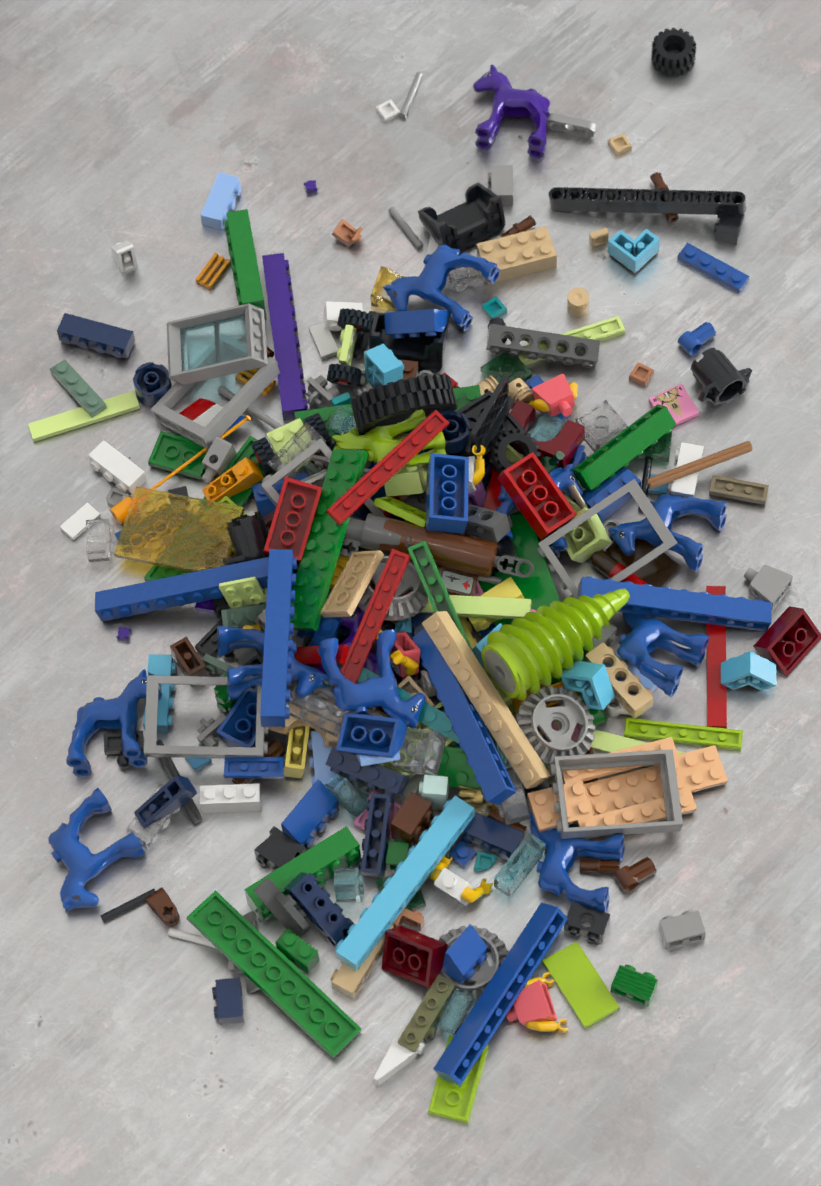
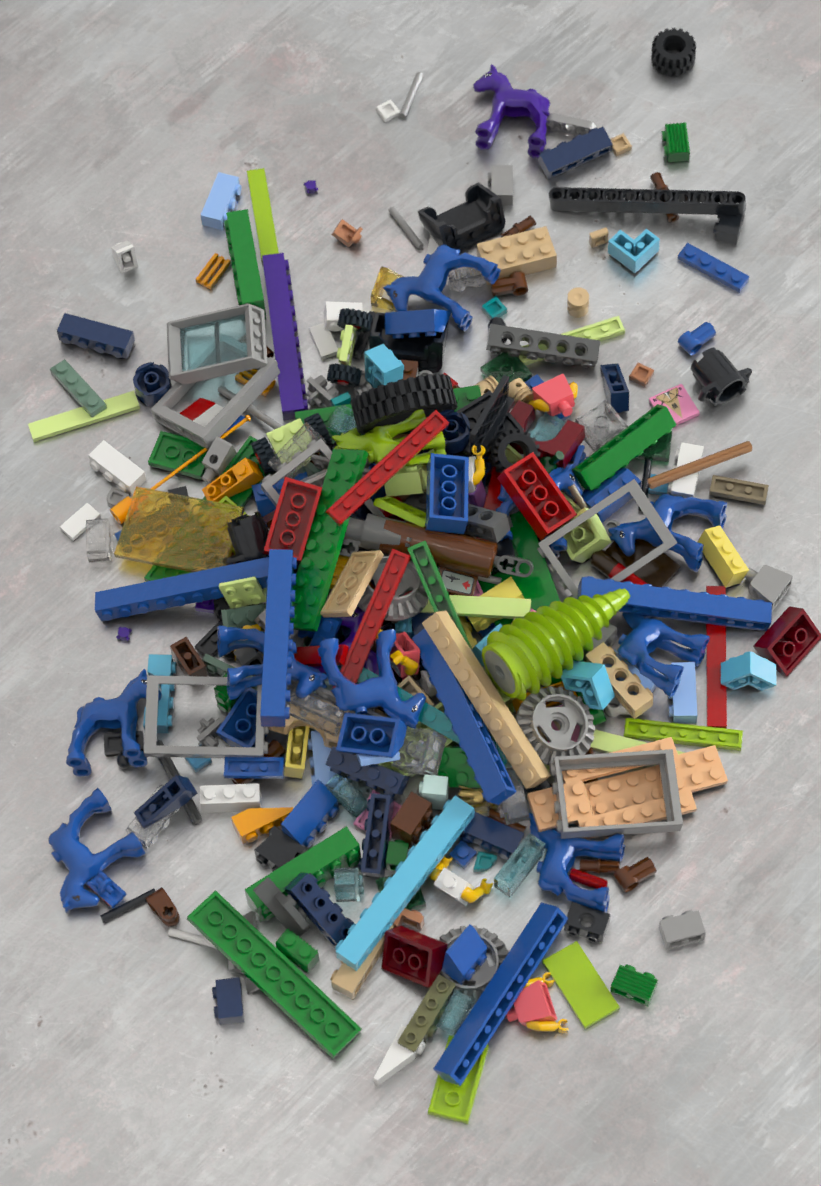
(106, 889): none -> blue hips
(258, 821): none -> light orange slope
(262, 212): none -> lime tile
(514, 284): none -> reddish brown piece
(575, 152): none -> dark blue brick
(587, 879): none -> red axle
(615, 387): none -> dark blue slope
(676, 142): none -> green brick
(685, 699): none -> light blue brick
(723, 556): none -> light yellow brick

